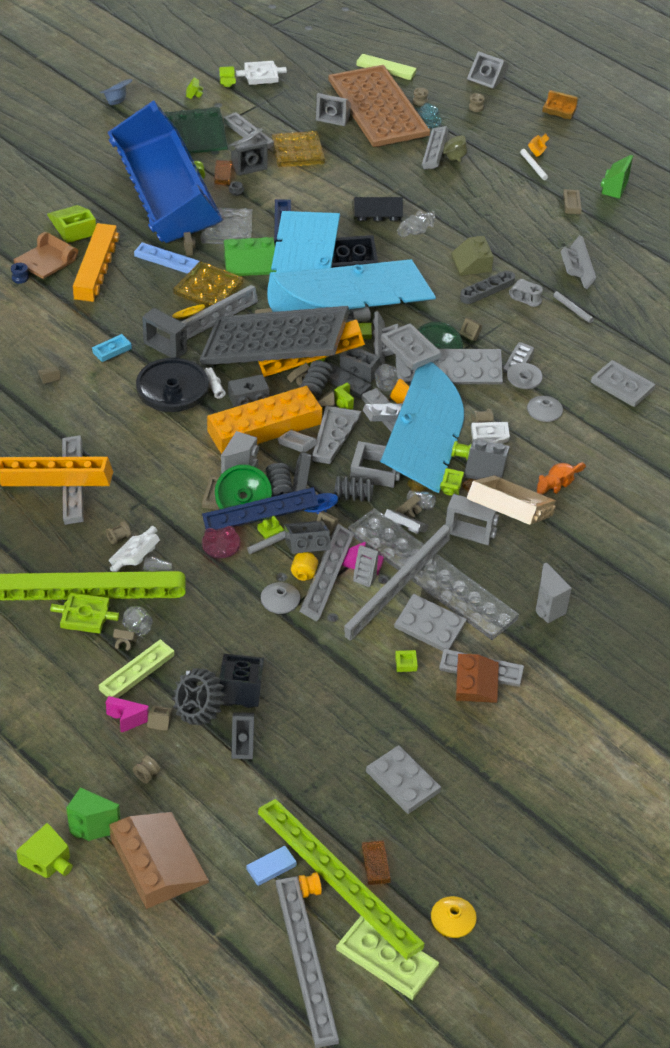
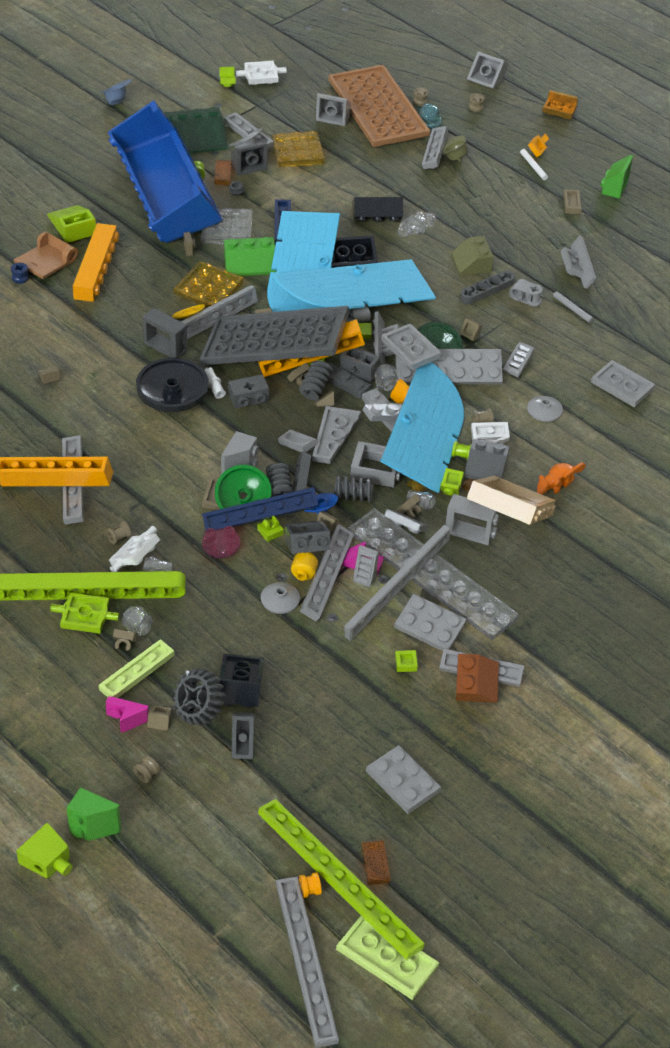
(111, 348): medium azure plate -> none
(156, 857): medium nougat slope -> none
(165, 258): light blue tile -> none
(194, 89): lime tile -> none
(266, 417): light orange brick -> none
(267, 542): light grey bar -> none
(271, 865): light blue tile -> none
(343, 398): lime bracket -> none
(393, 68): yellowish green tile -> none
(450, 924): yellow dish -> none
(524, 375): light grey dish -> none
(552, 595): light grey slope -> none

